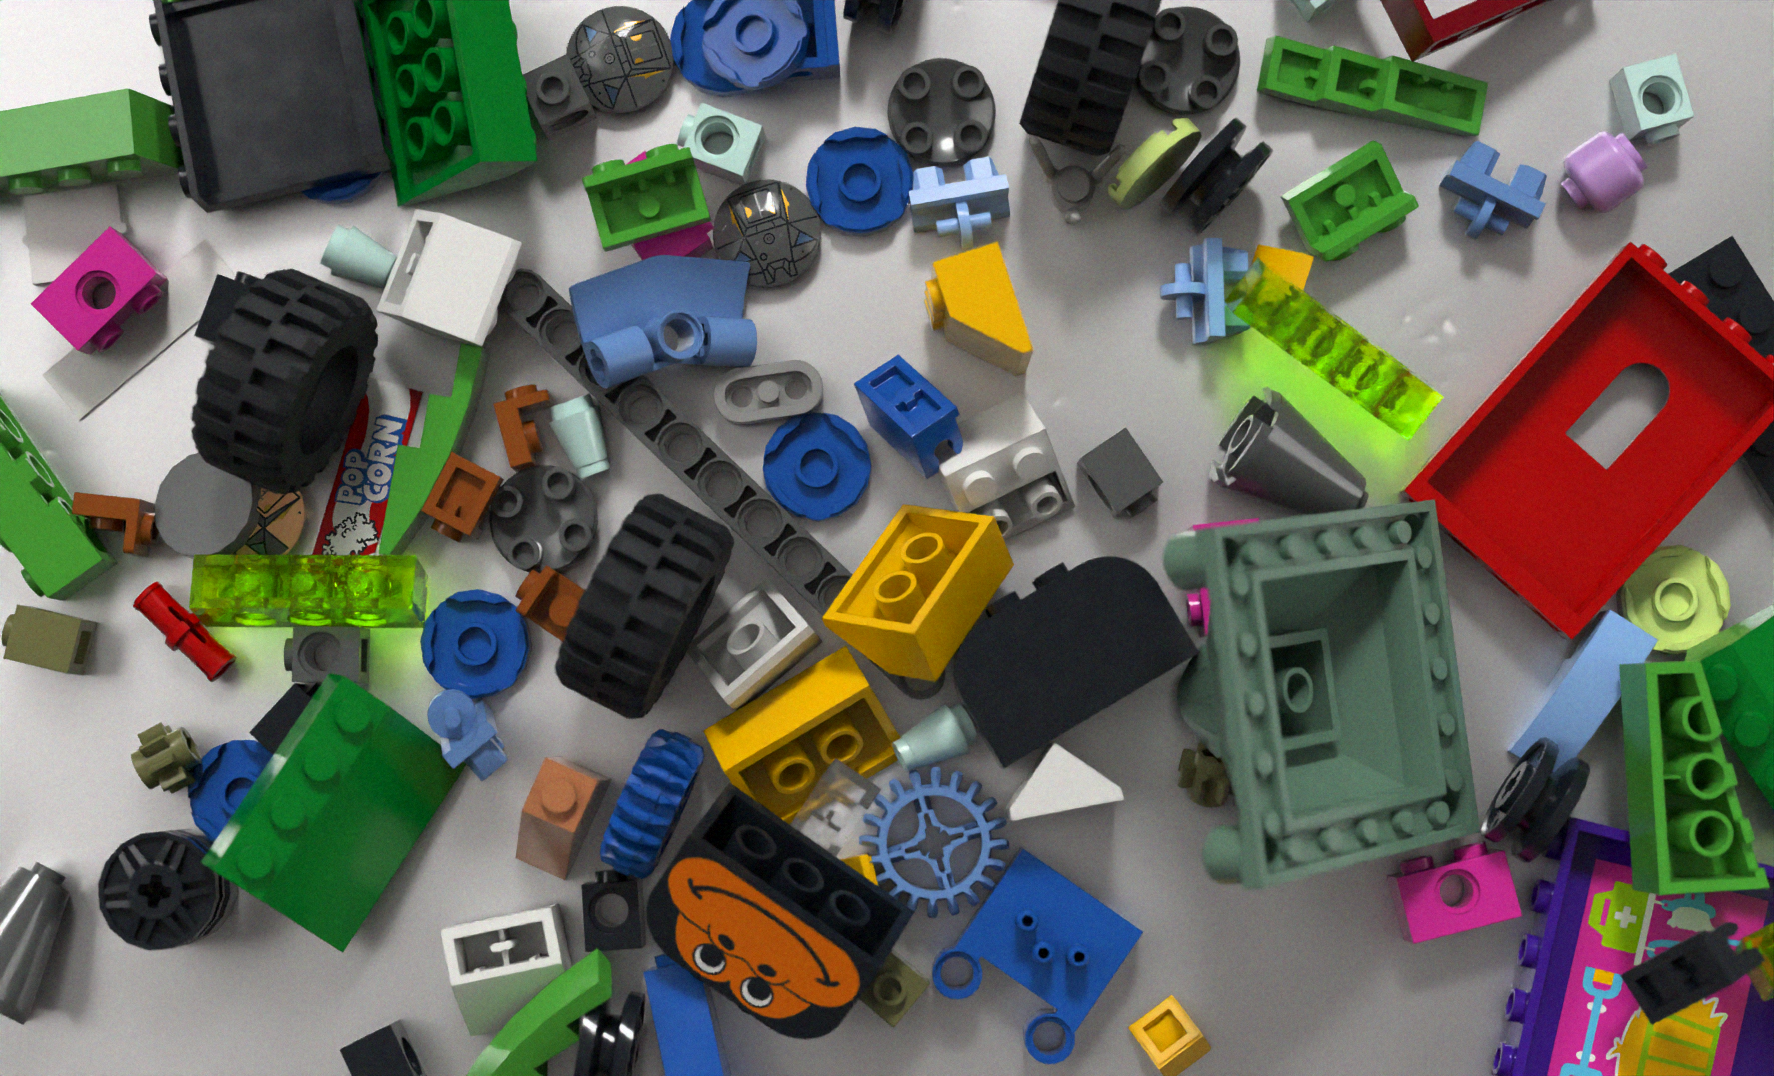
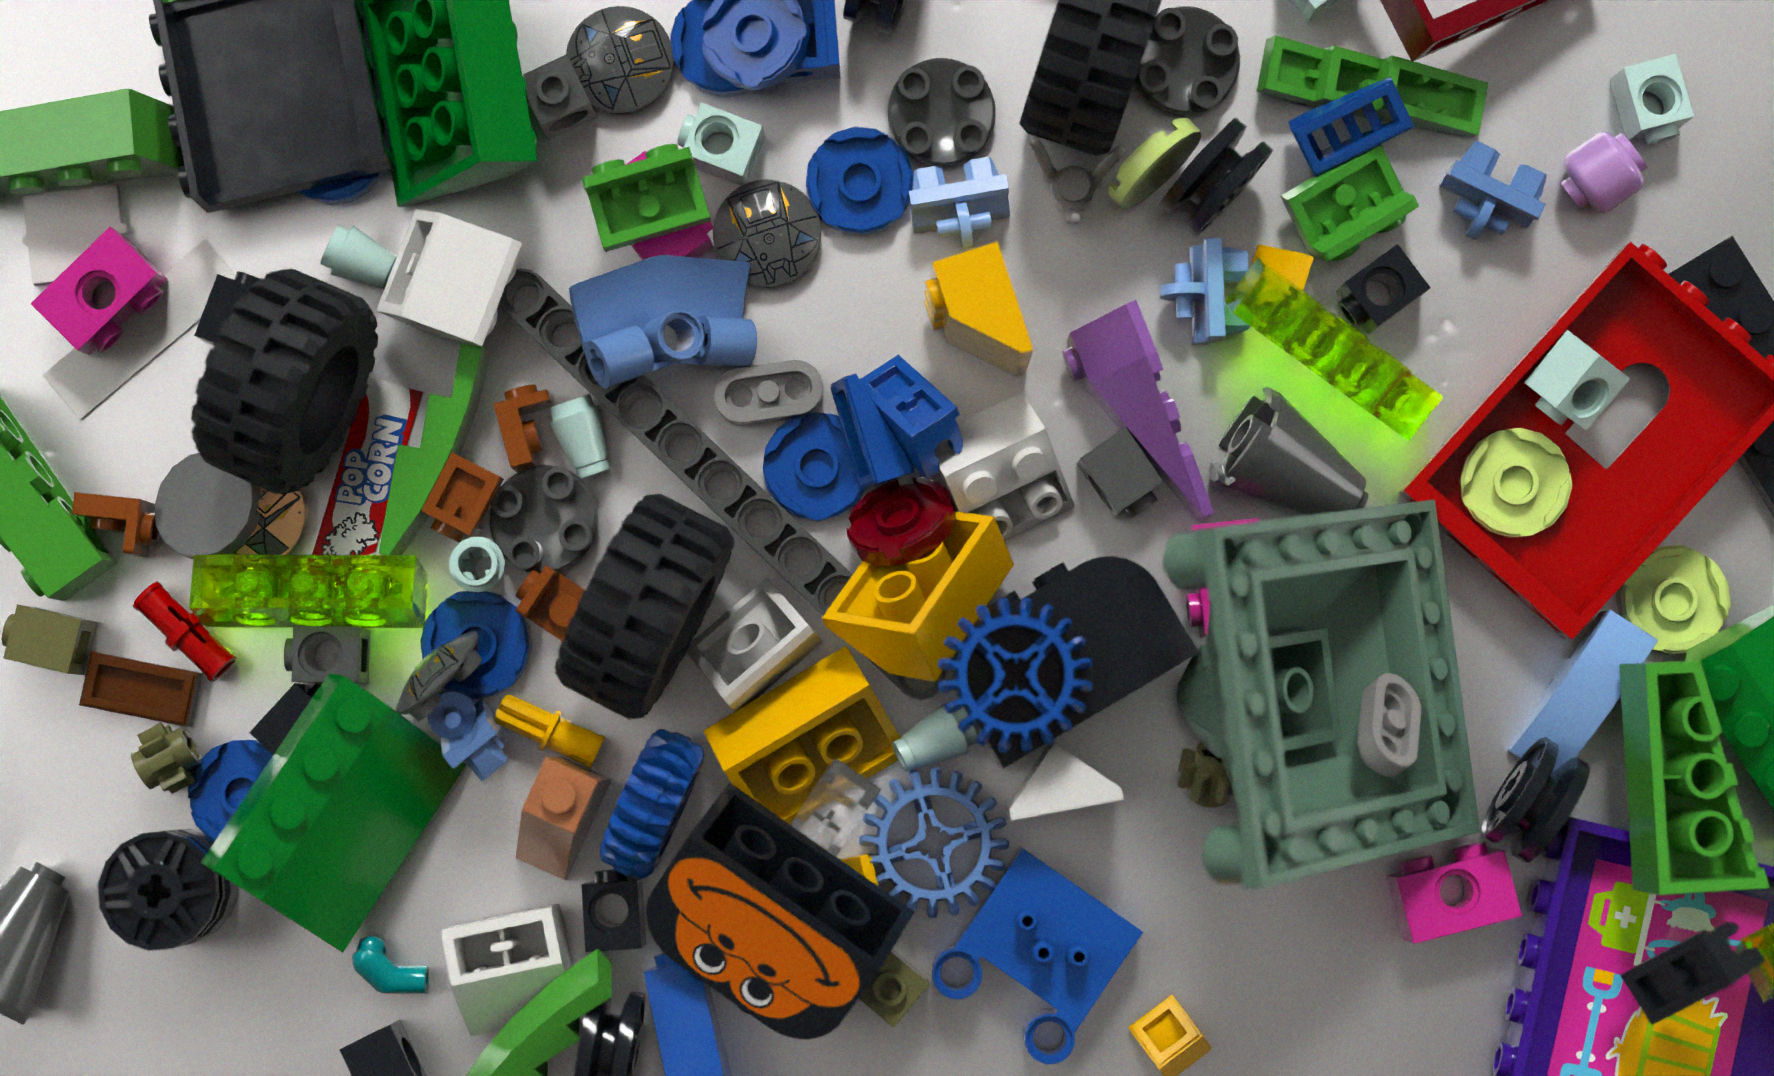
(140, 689): none -> reddish brown tile
(383, 974): none -> teal arm
(452, 659): none -> dark grey dish
(464, 561): none -> light aqua cone
(549, 730): none -> yellow axle
(870, 440): none -> blue slope
(901, 522): none -> dark red tile
(1049, 640): none -> blue gear
(1121, 375): none -> medium lavender wedge
(1340, 152): none -> blue slope
(1389, 725): none -> light grey plate
(1402, 280): none -> black brick
(1515, 482): none -> yellowish green tile
(1575, 382): none -> light aqua brick

